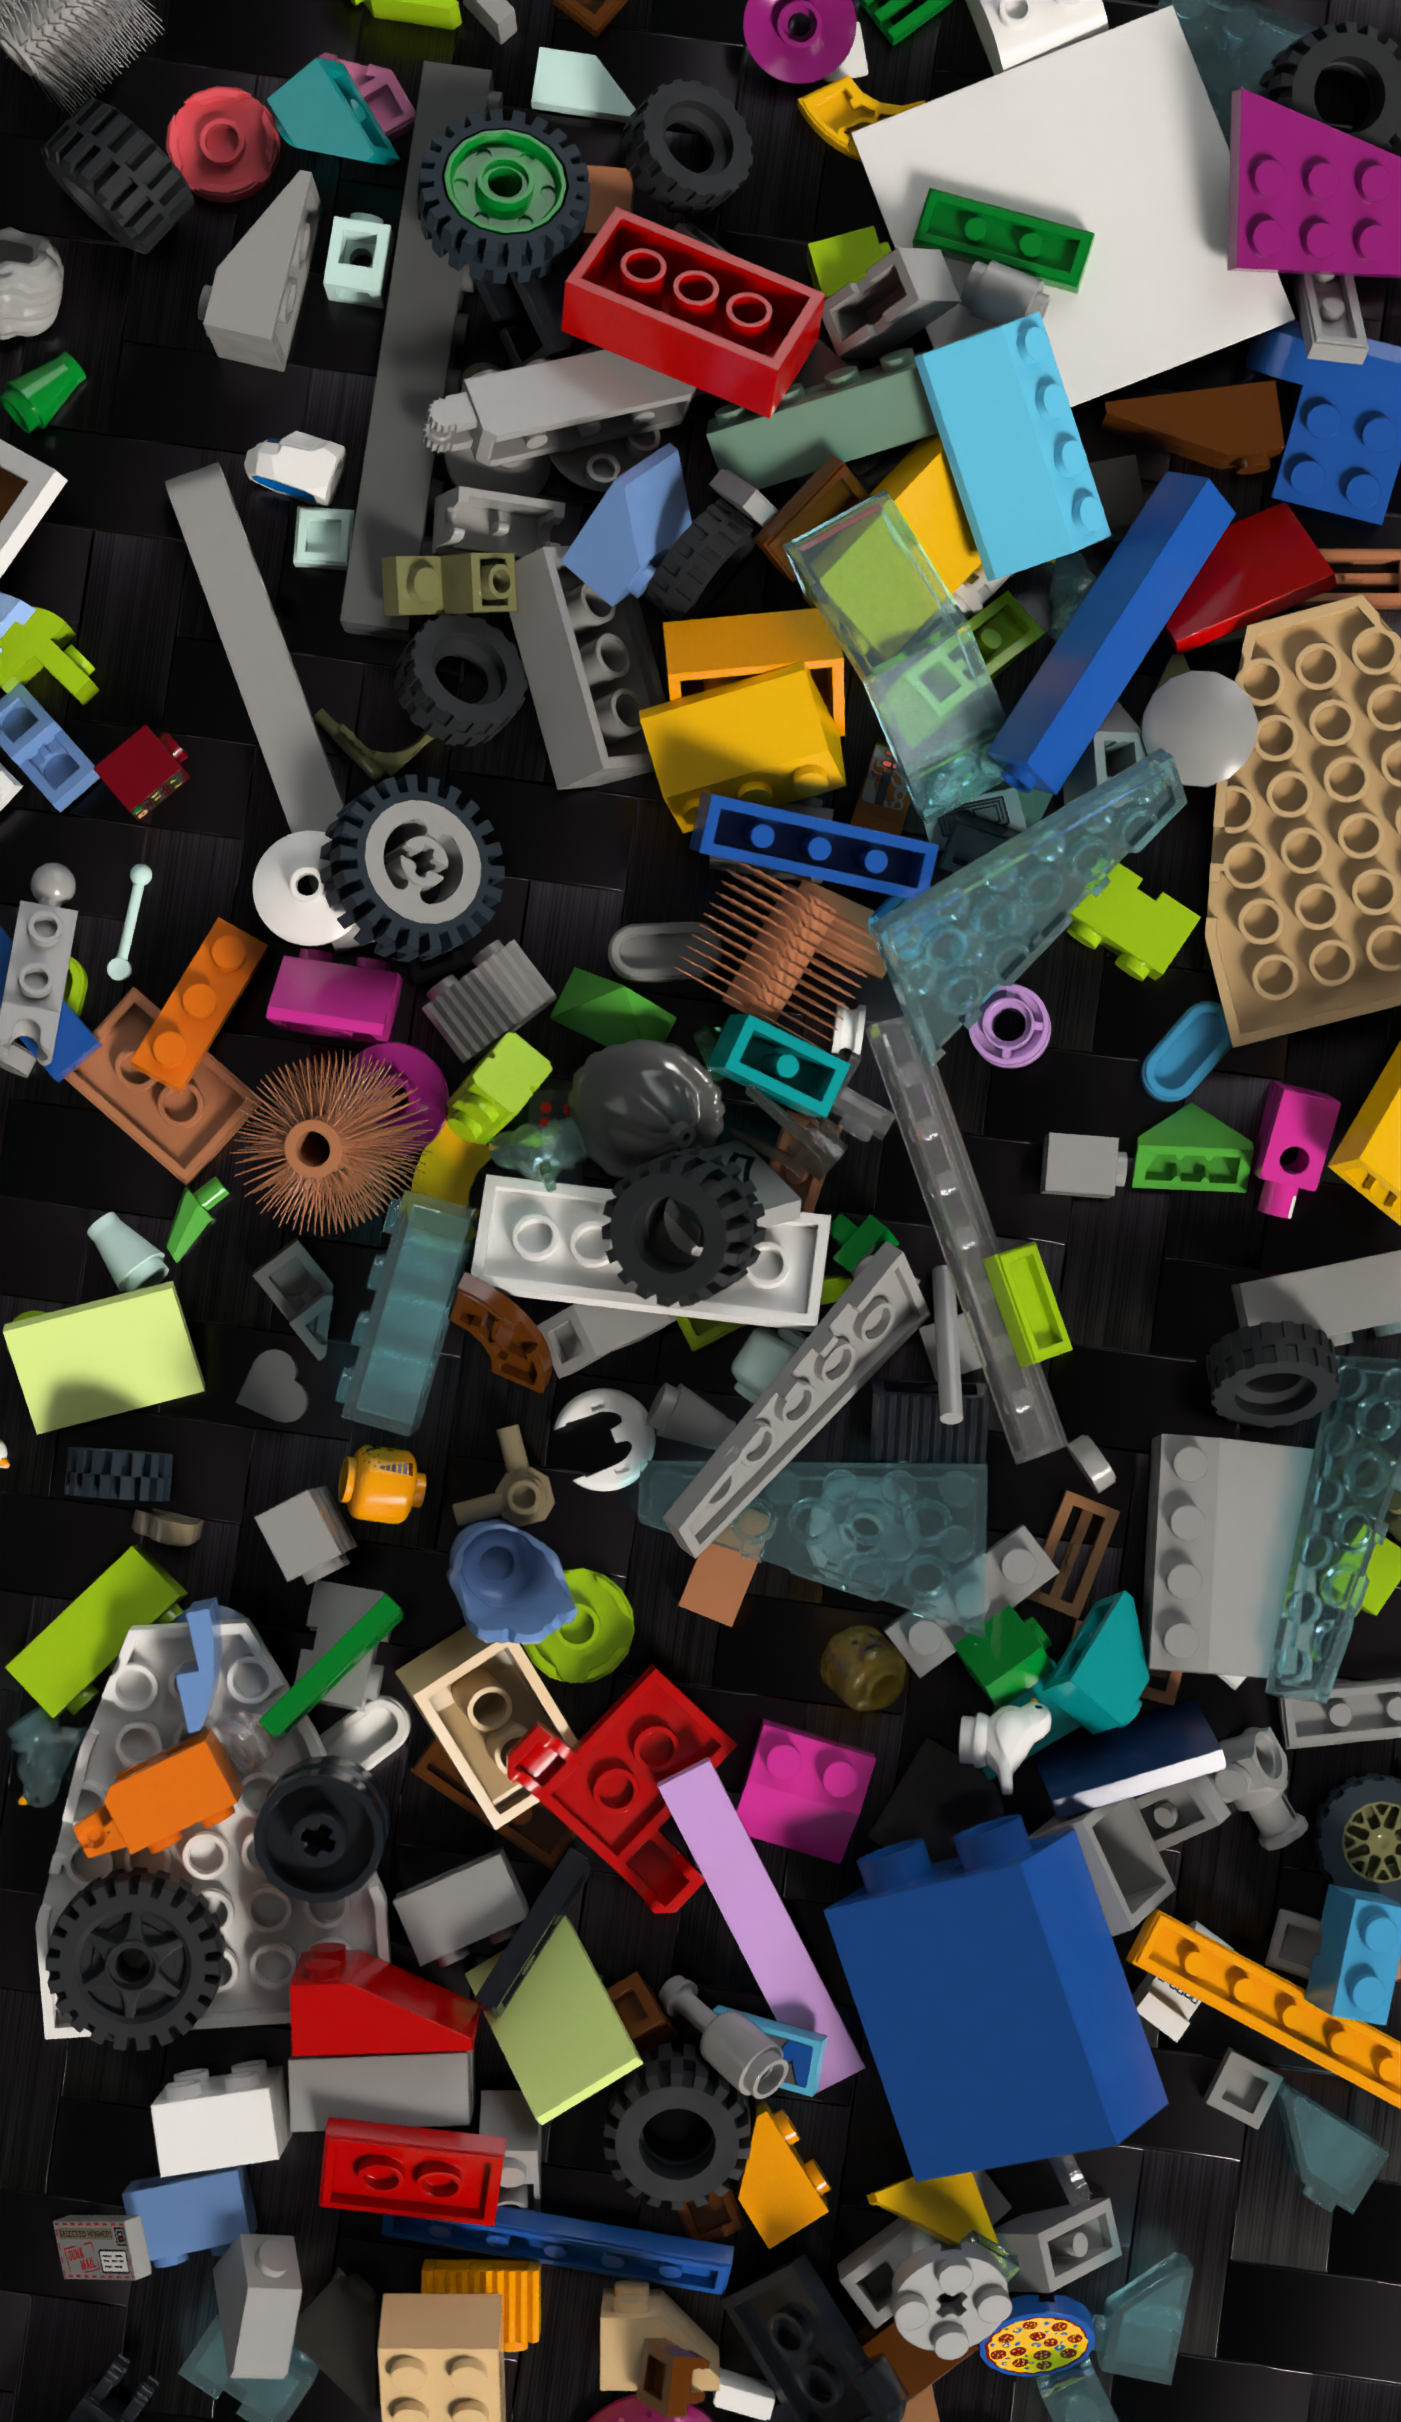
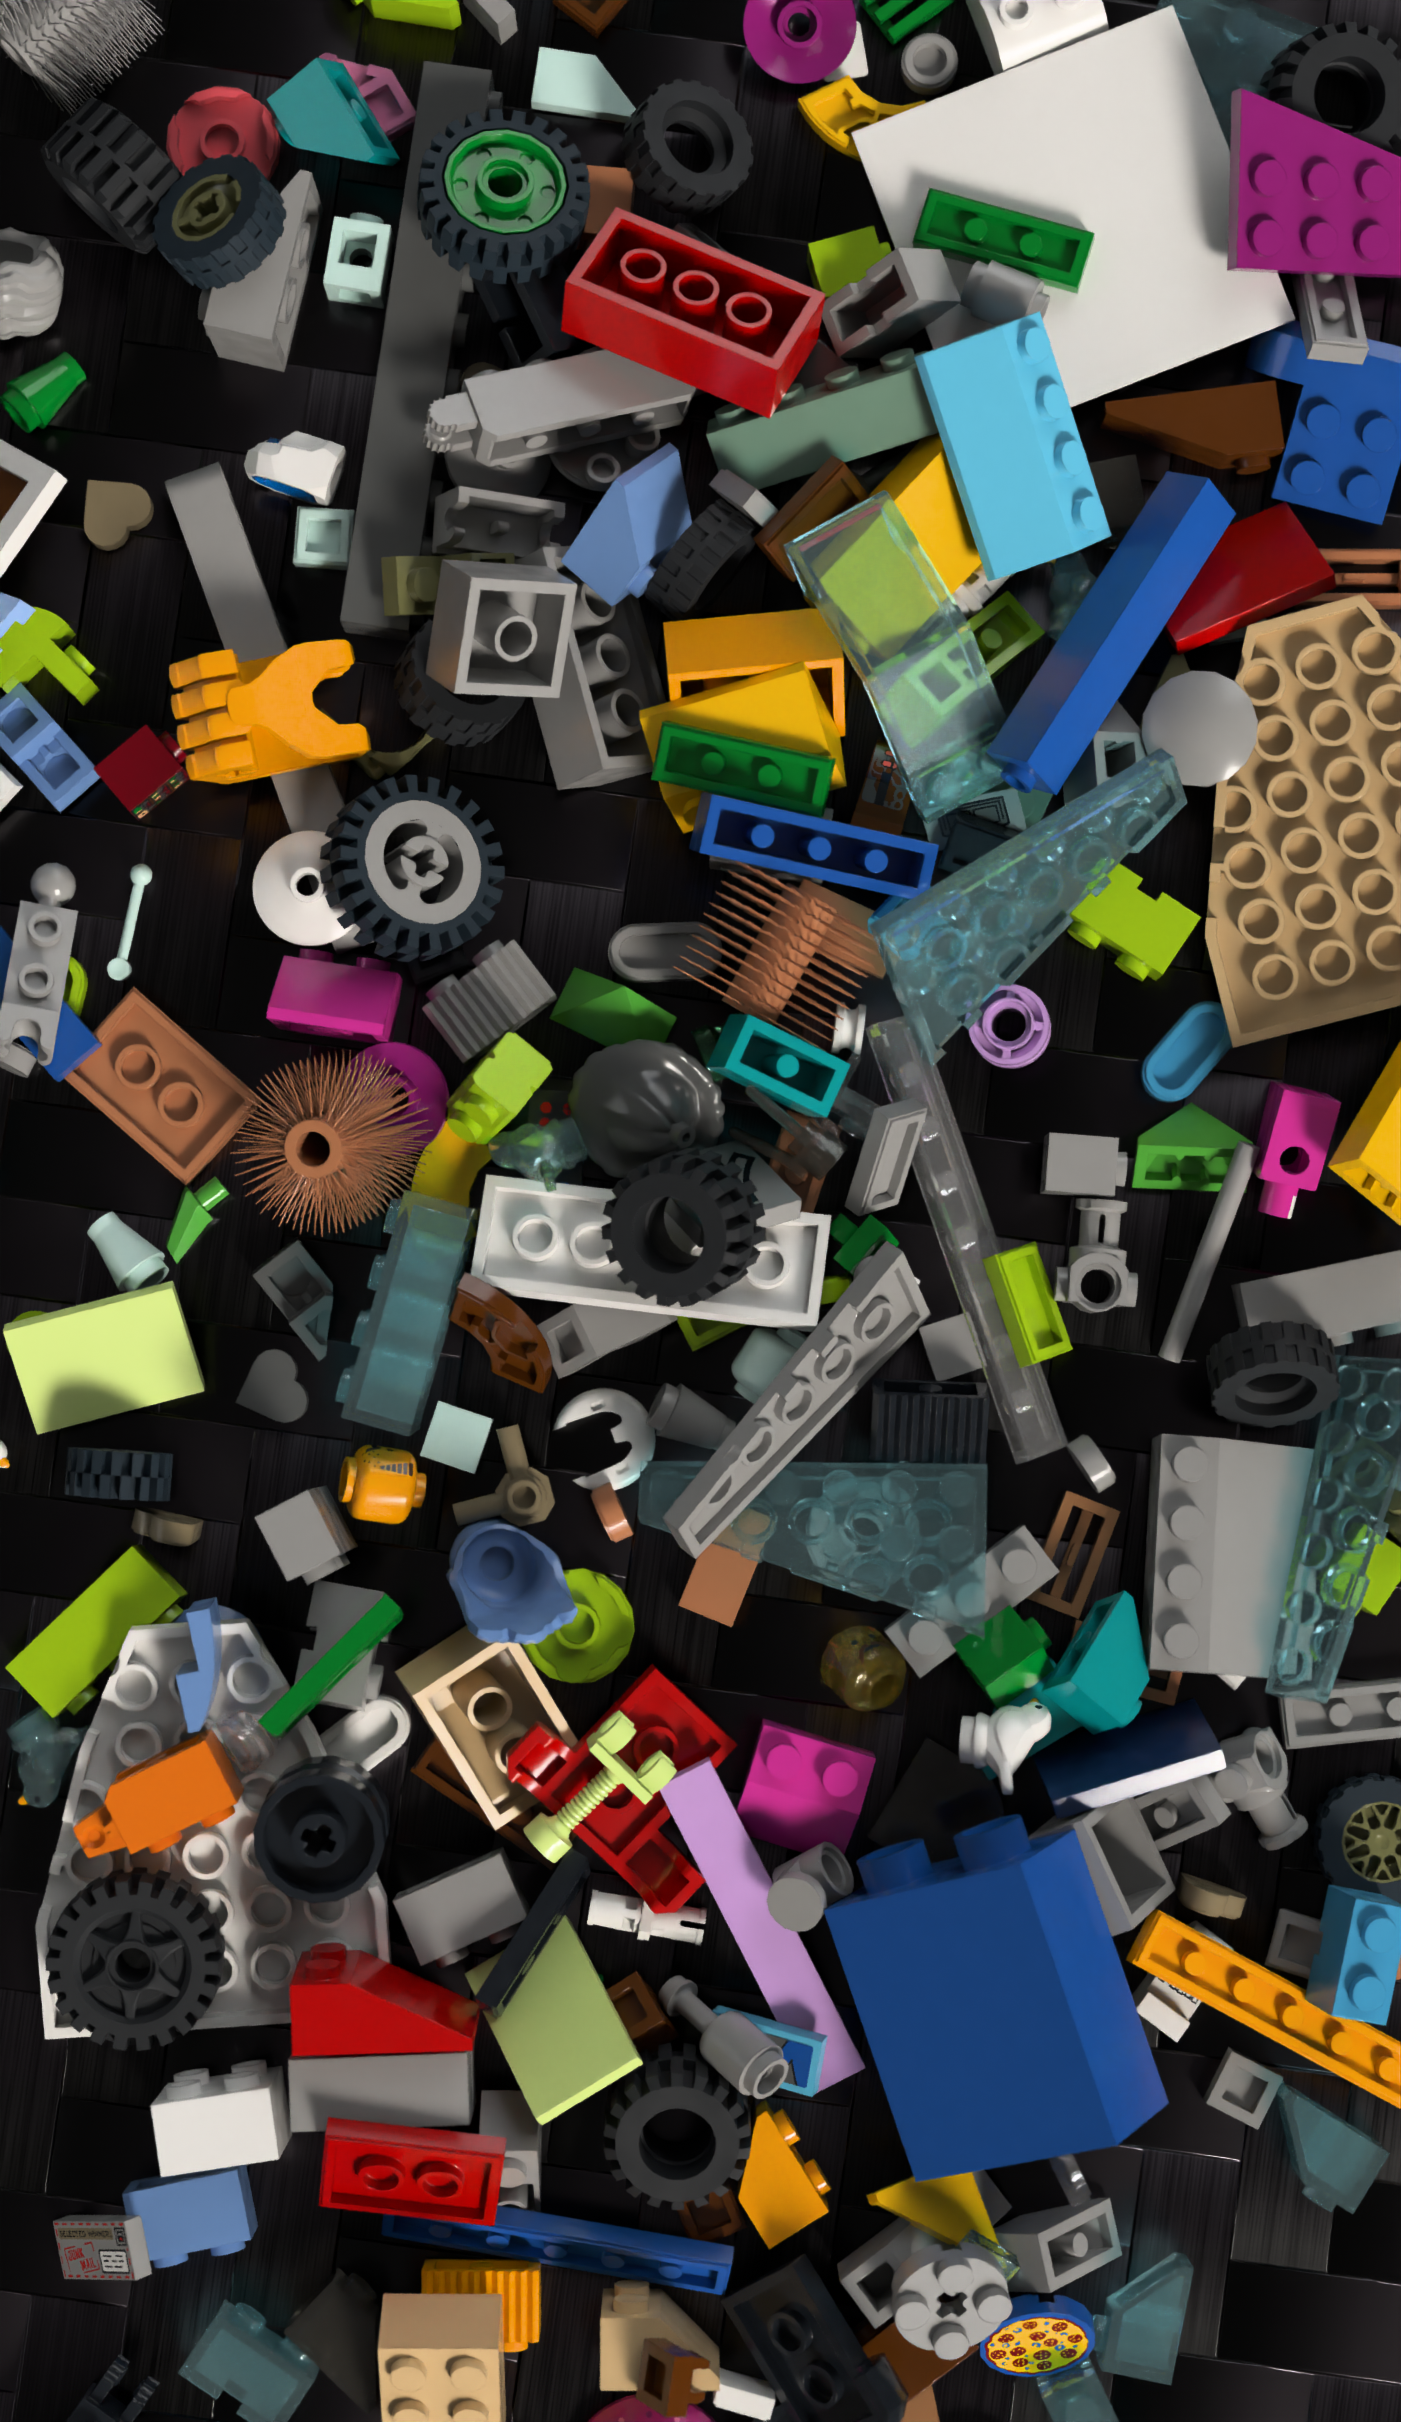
(114, 511): none -> dark tan tile
(199, 1005): orange plate -> none
(219, 221): none -> black wheel
(258, 2304): light grey slope -> none
(261, 713): none -> light orange piece
(456, 1437): none -> light aqua tile
(500, 629): none -> light grey brick
(552, 1833): none -> yellowish green bar
(611, 1512): none -> nougat tile
(635, 1916): none -> white pin
(743, 768): none -> green tile
(809, 1886): none -> light grey piece
(886, 1156): none -> light grey tile
(929, 64): none -> light grey tile
(947, 1346): light grey bar -> none
(1097, 1256): none -> light grey connector
(1209, 1251): none -> light grey bar
(1209, 1897): none -> dark tan tile

